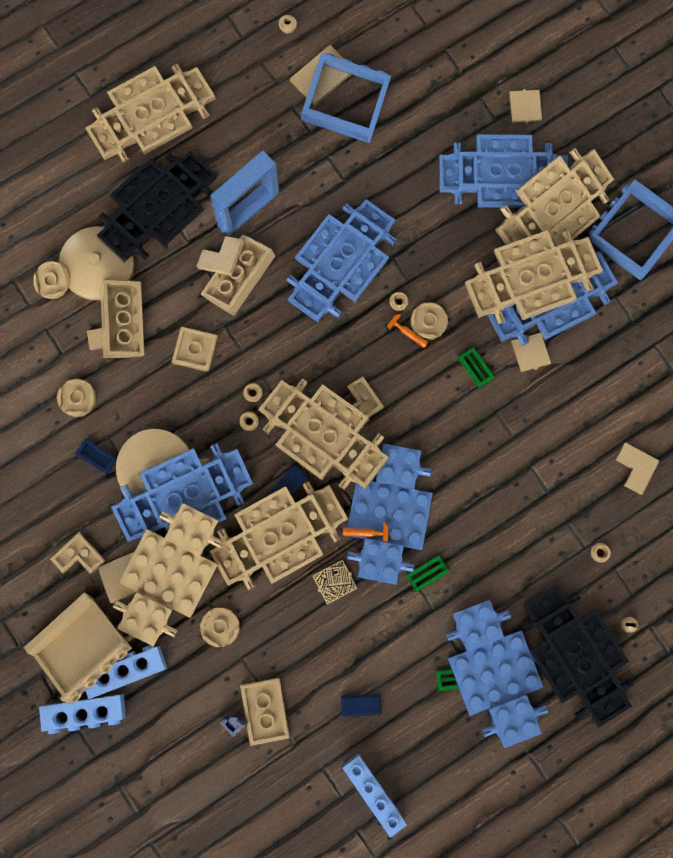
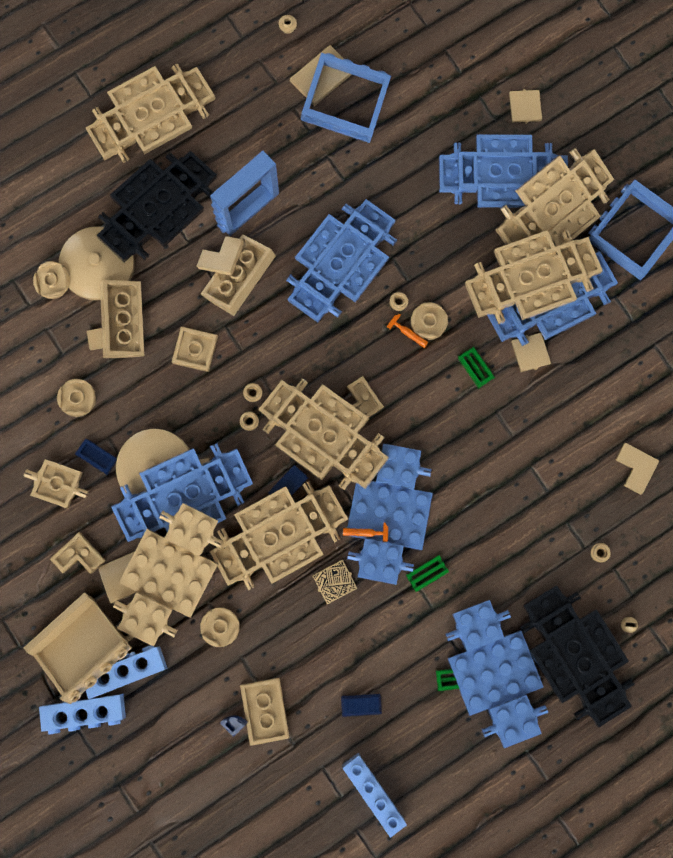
(56, 483): none -> tan plate

